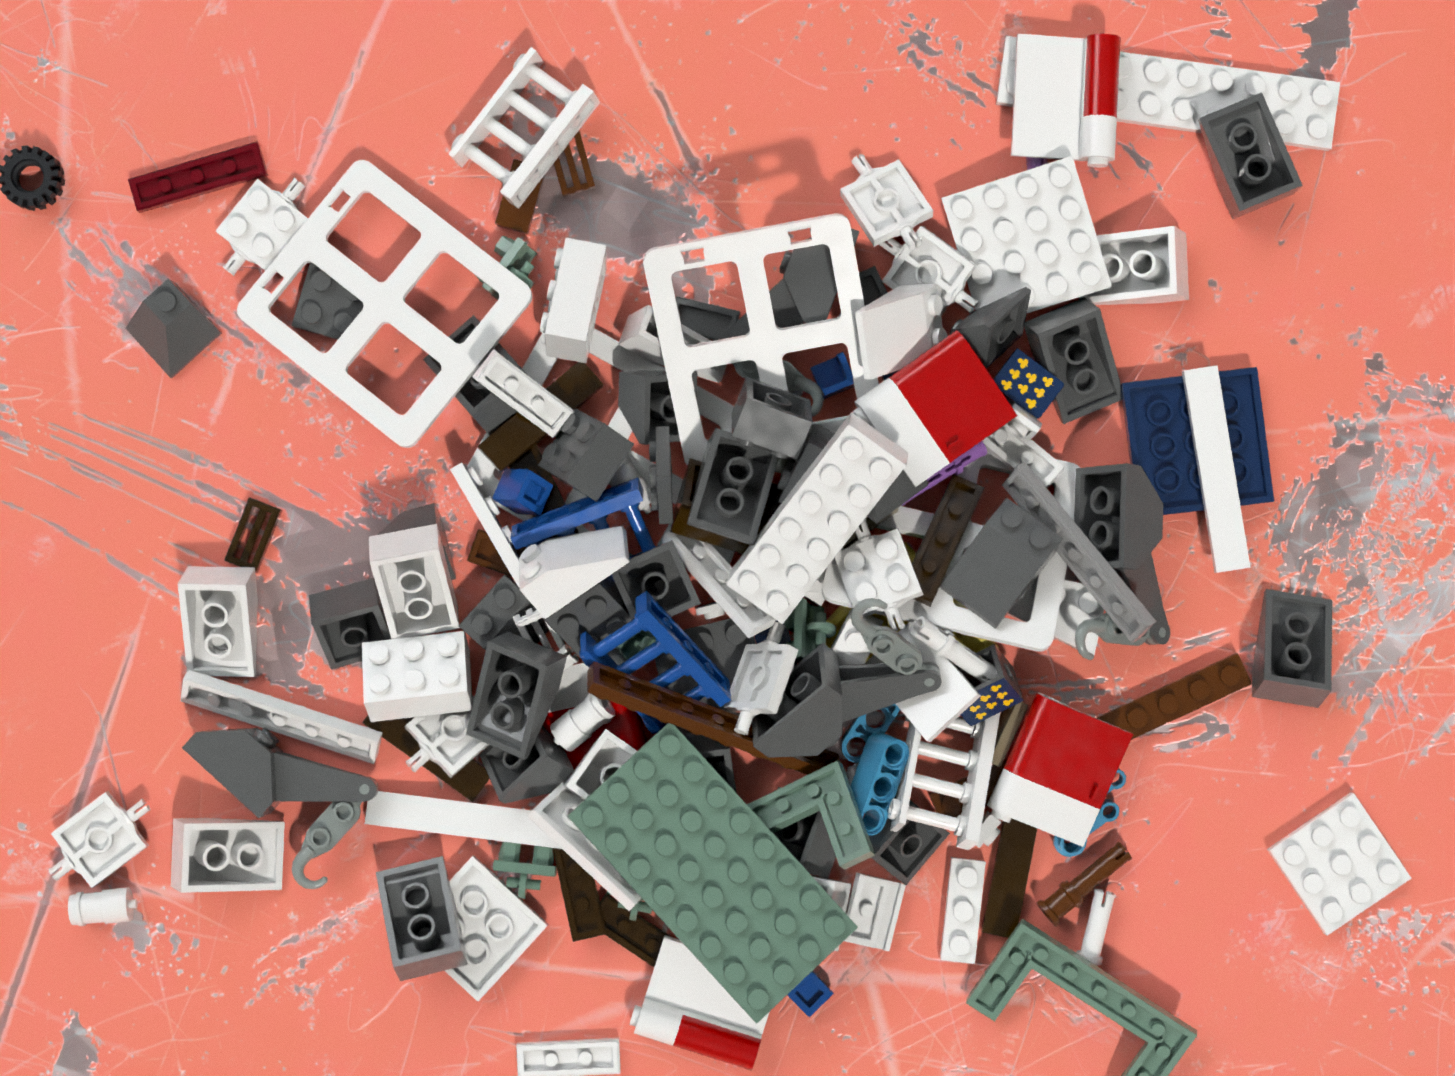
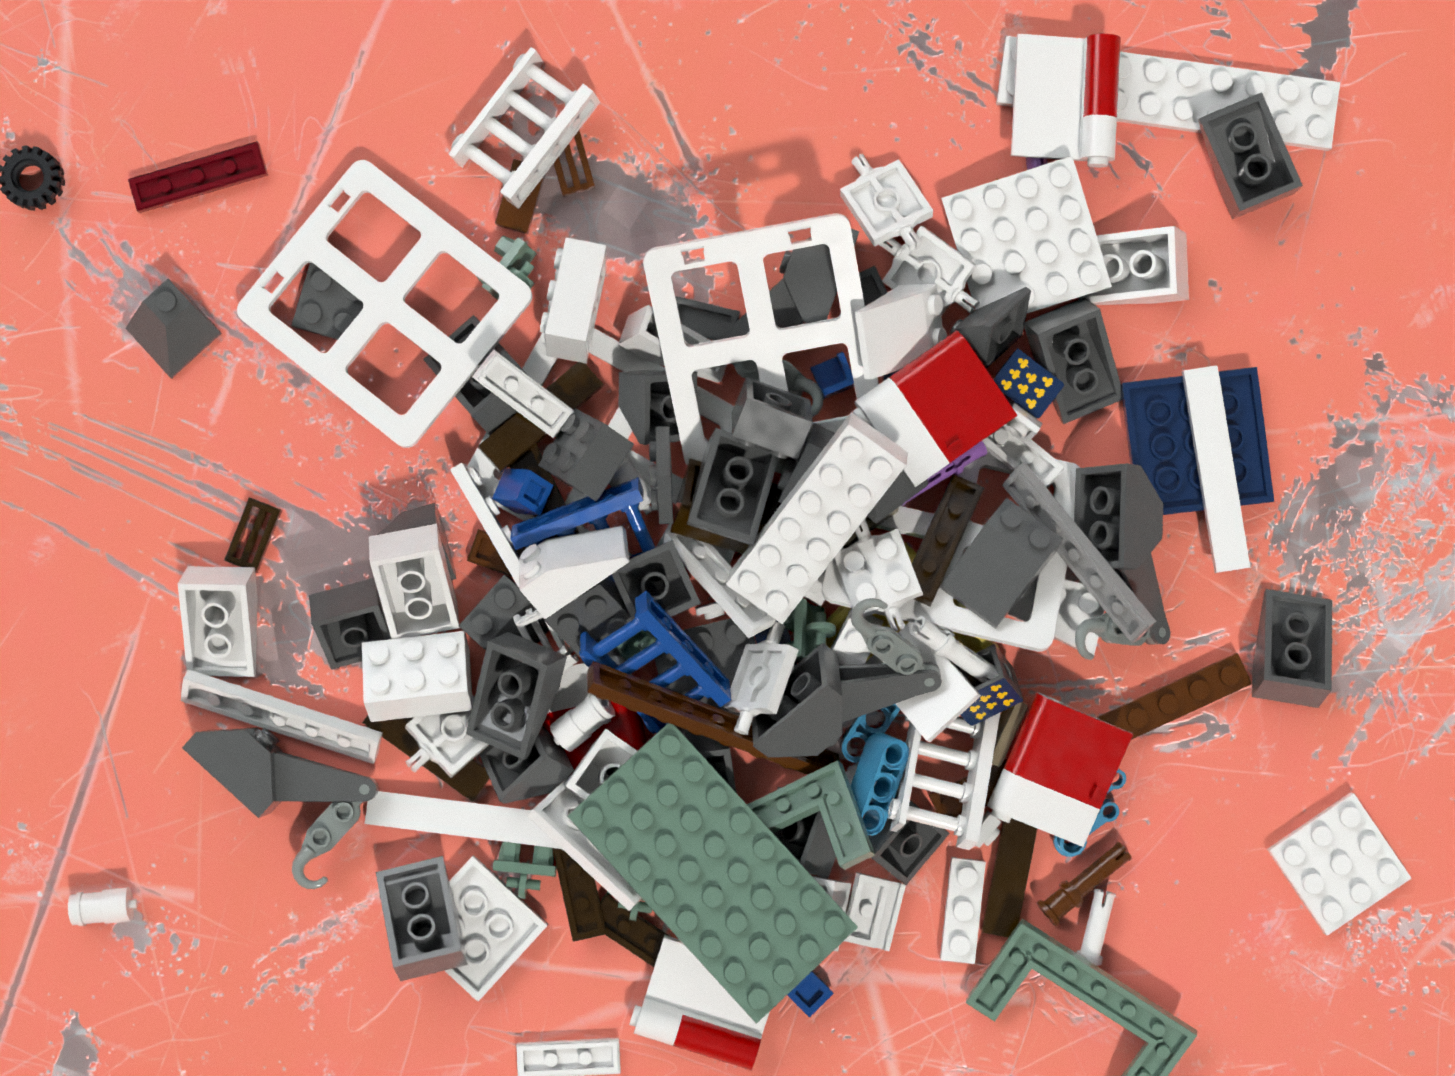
(99, 839): white plate -> none
(226, 855): white slope -> none
(261, 224): white plate -> none

